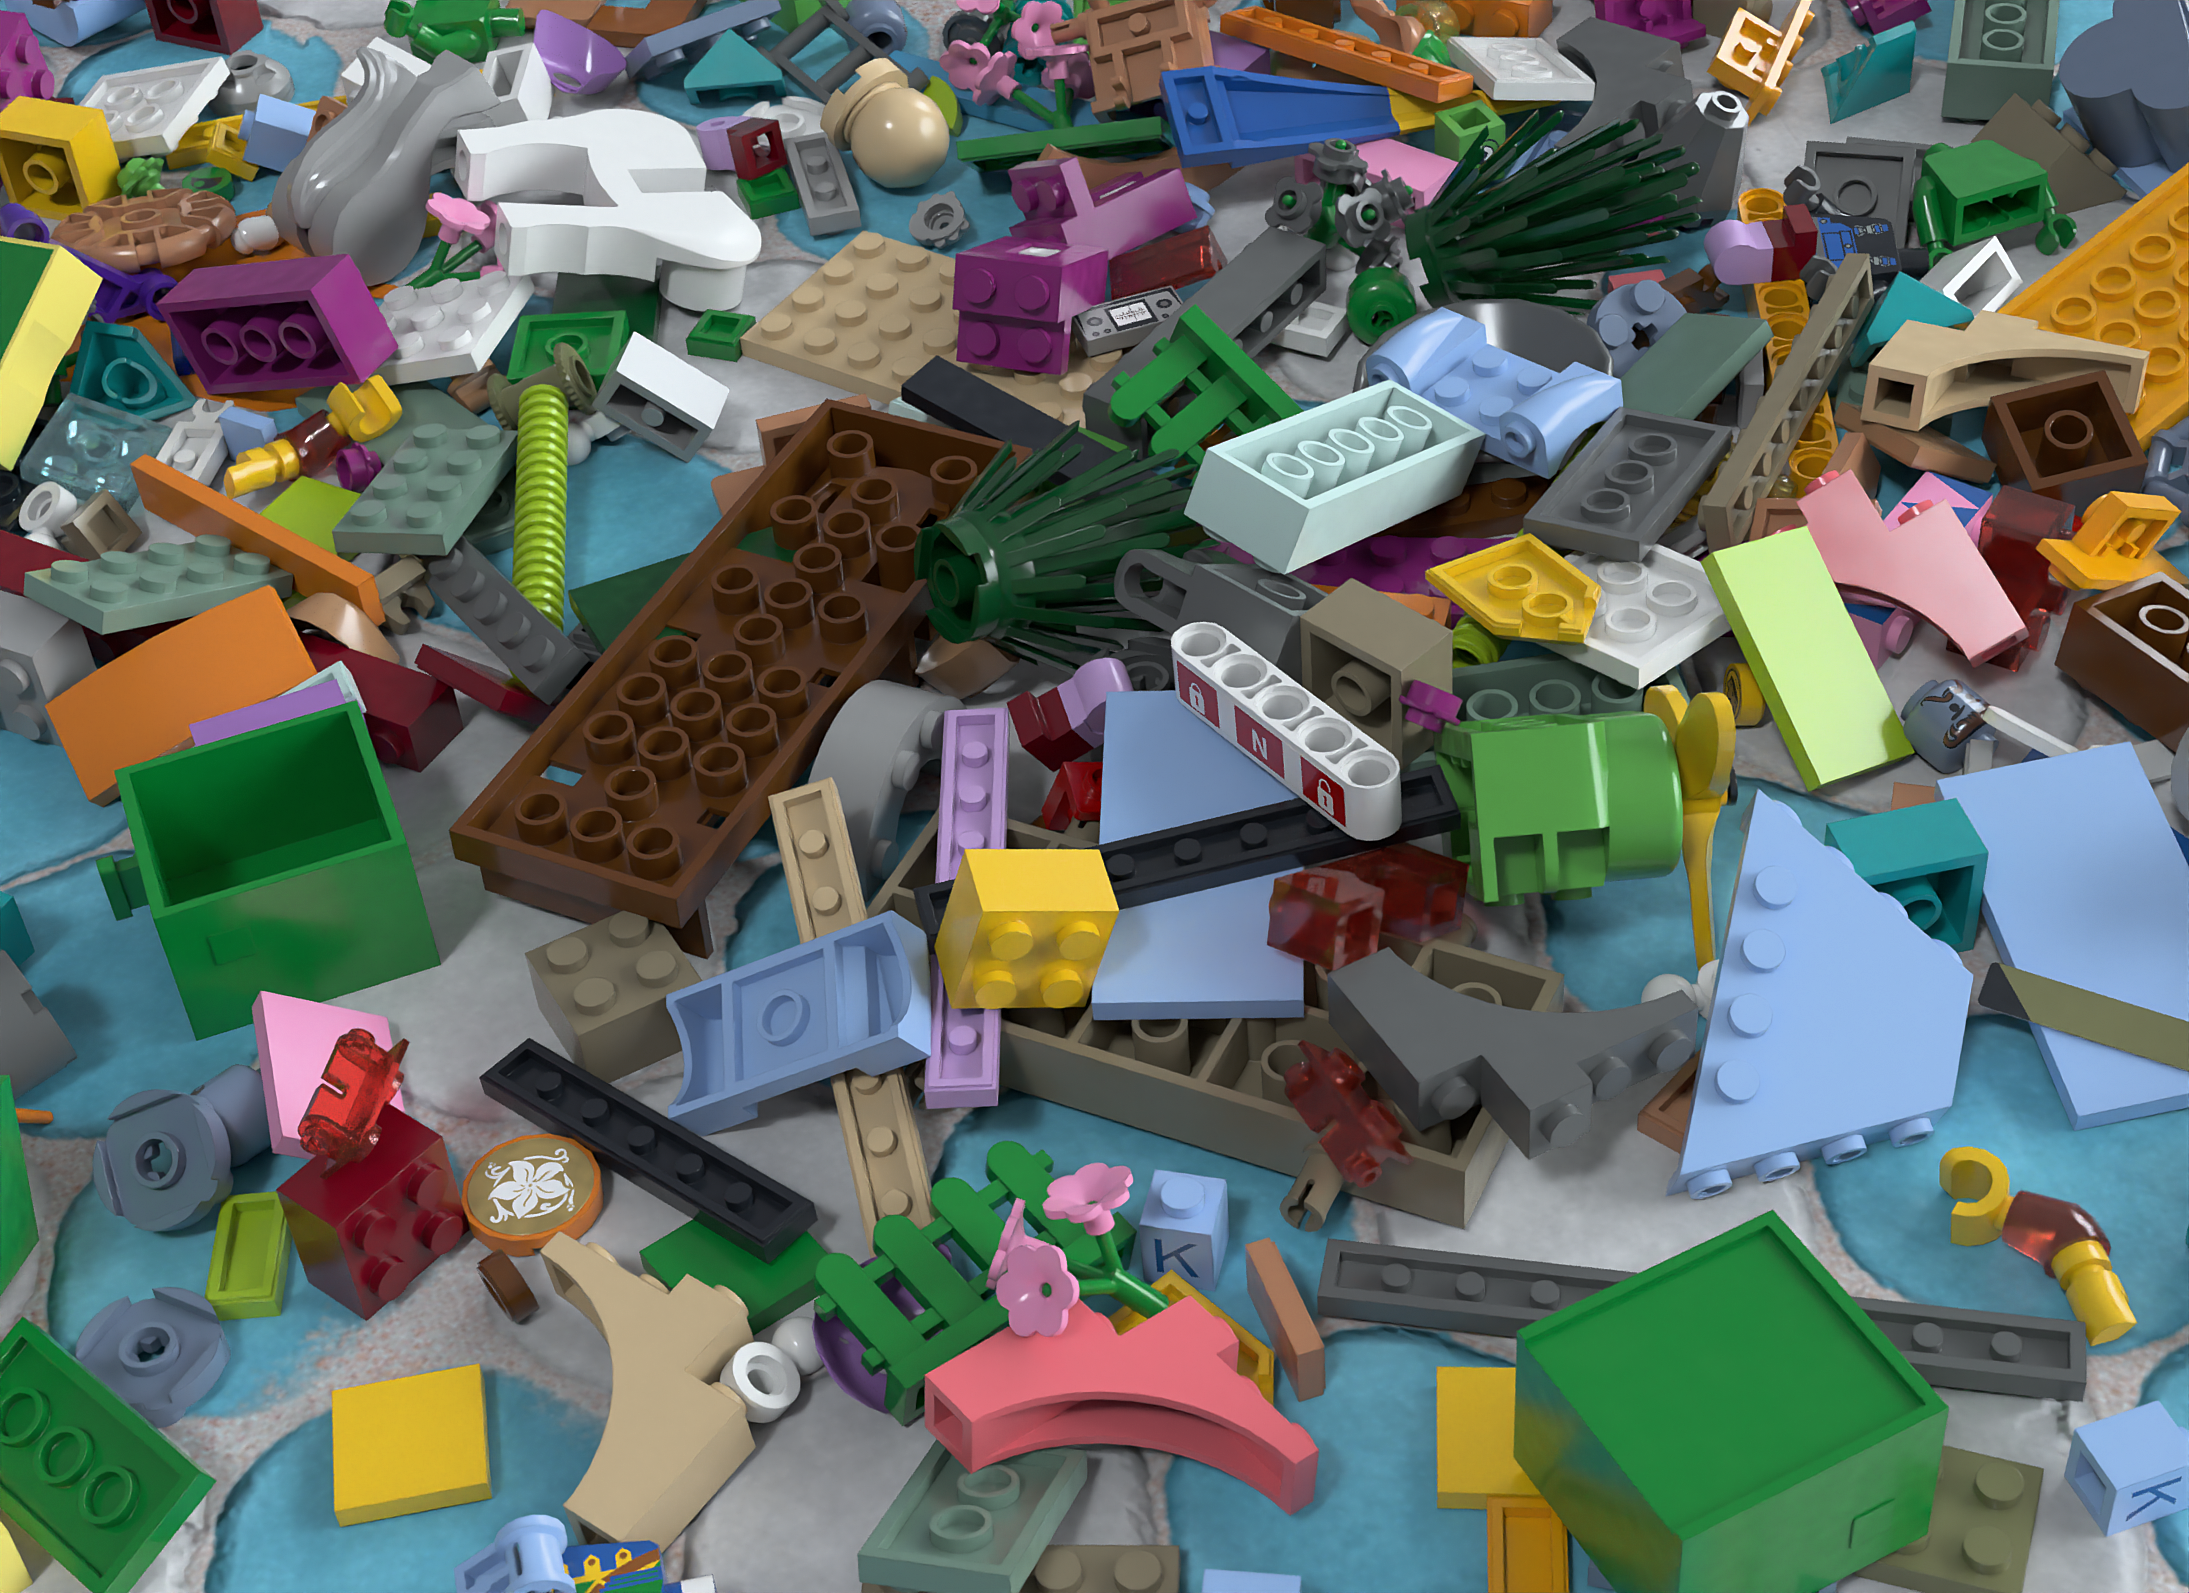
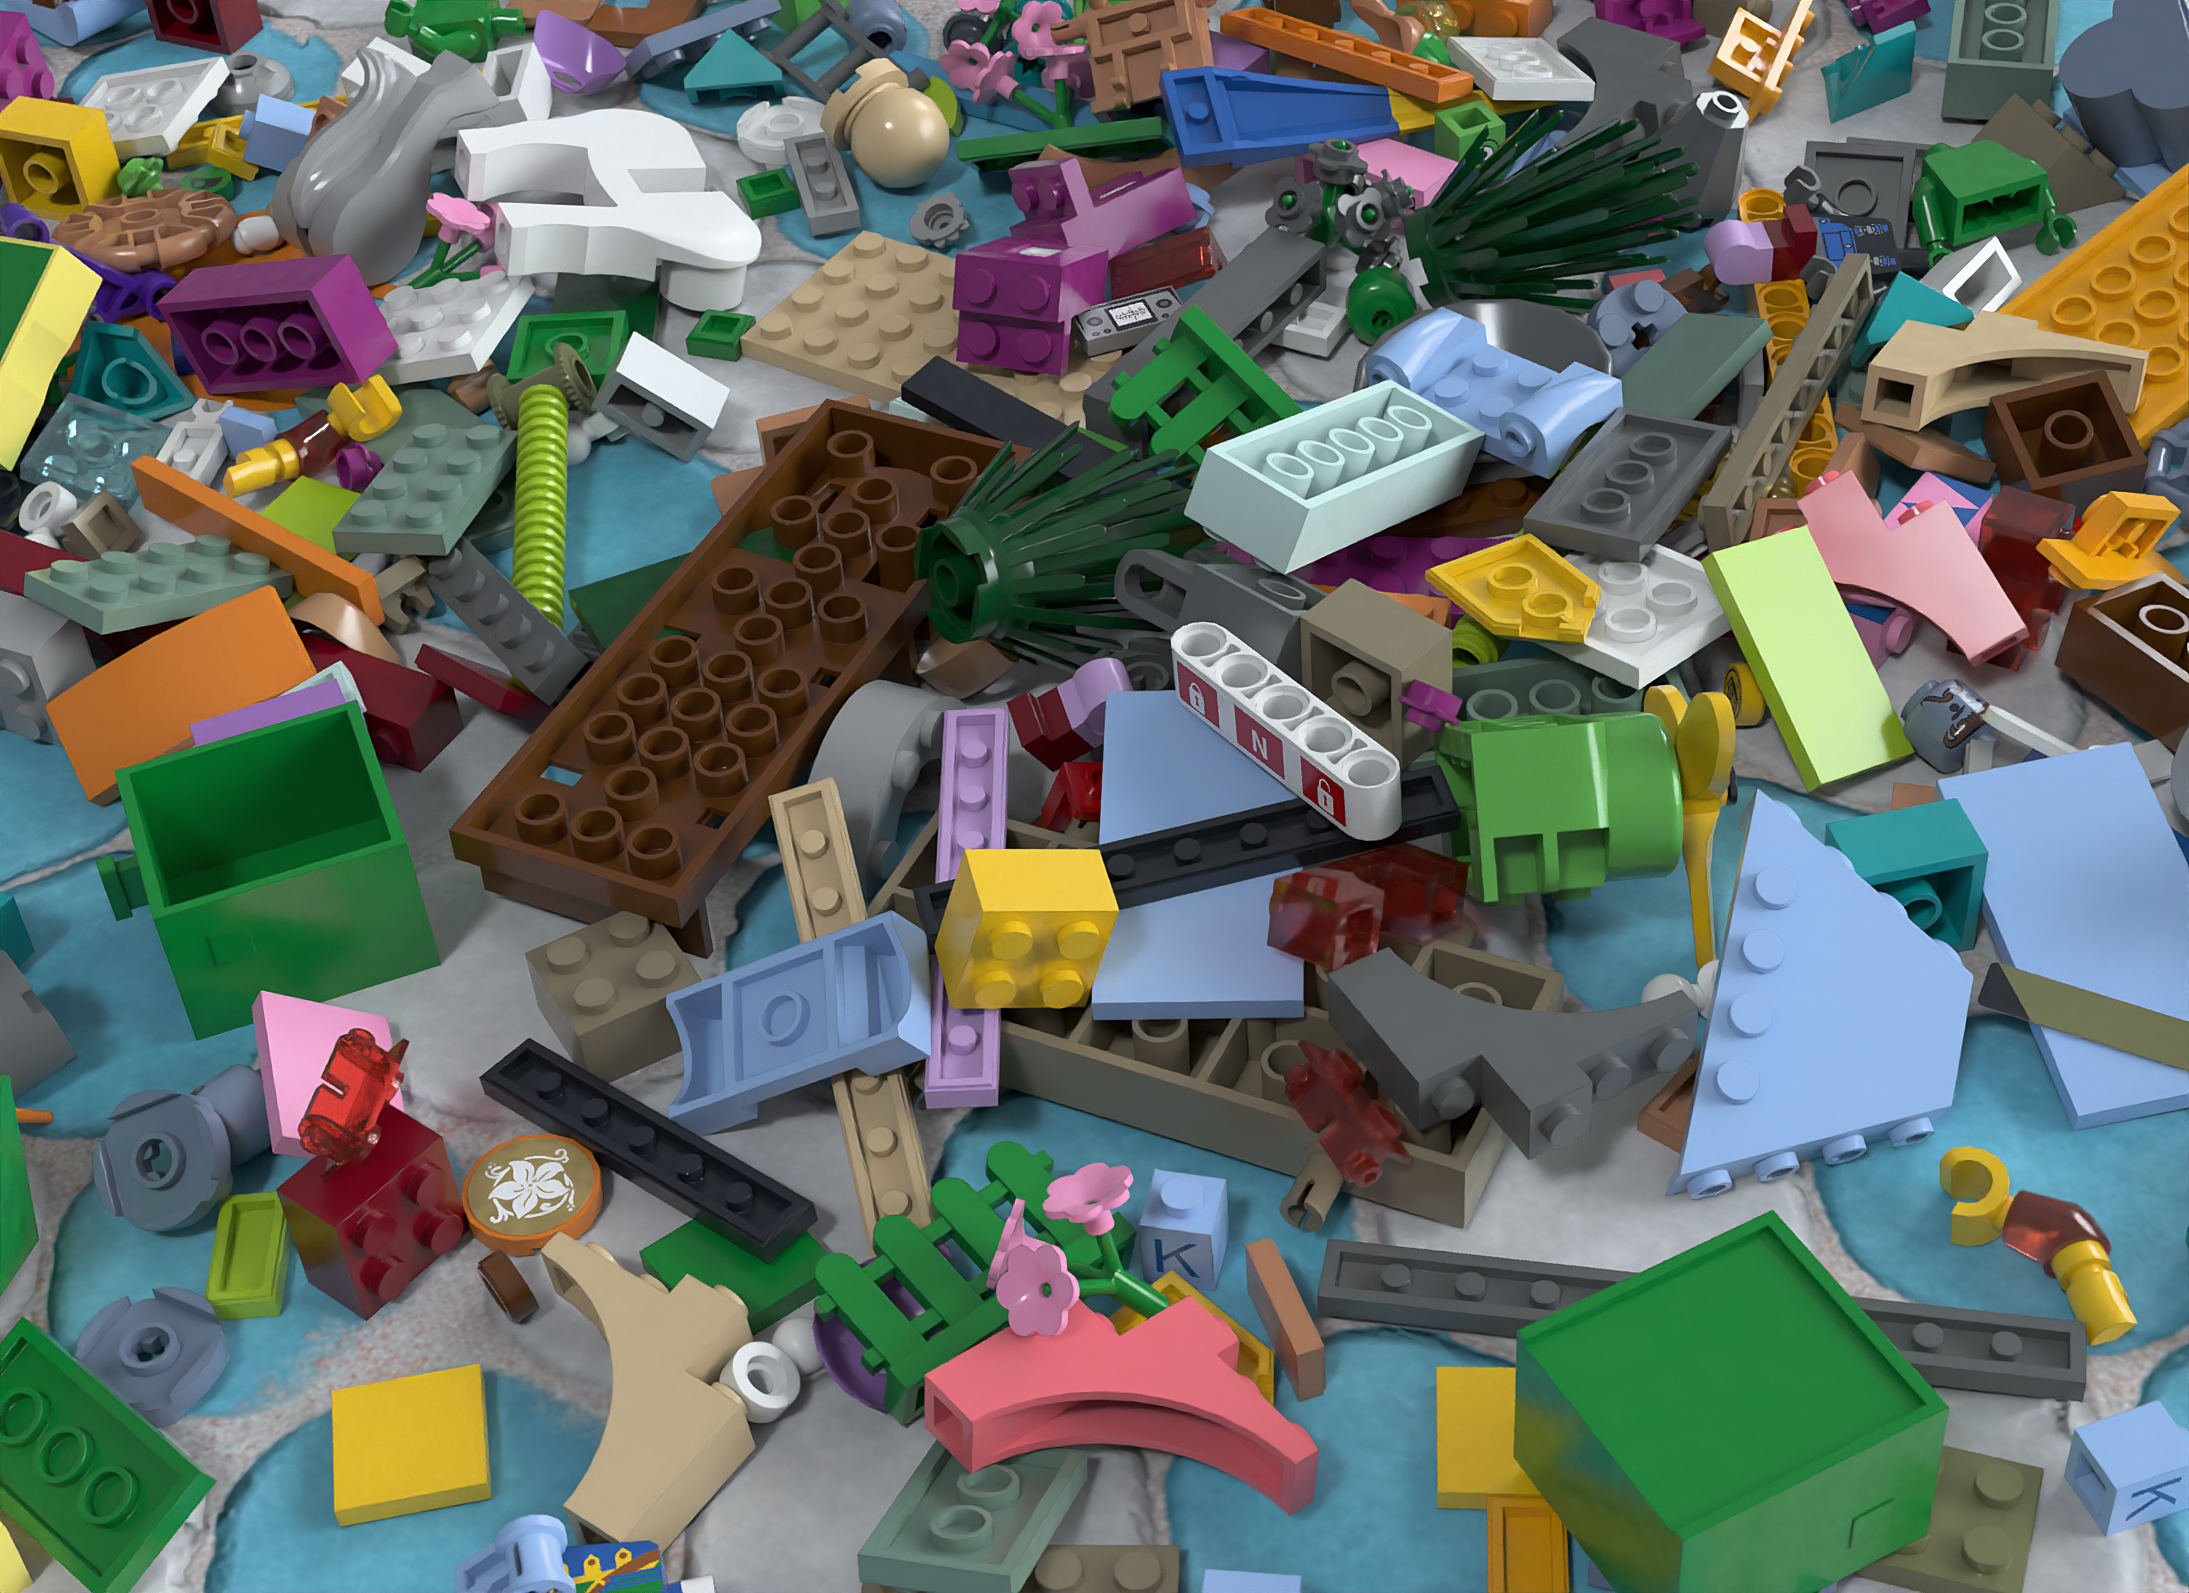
(734, 145): dark red leg -> none

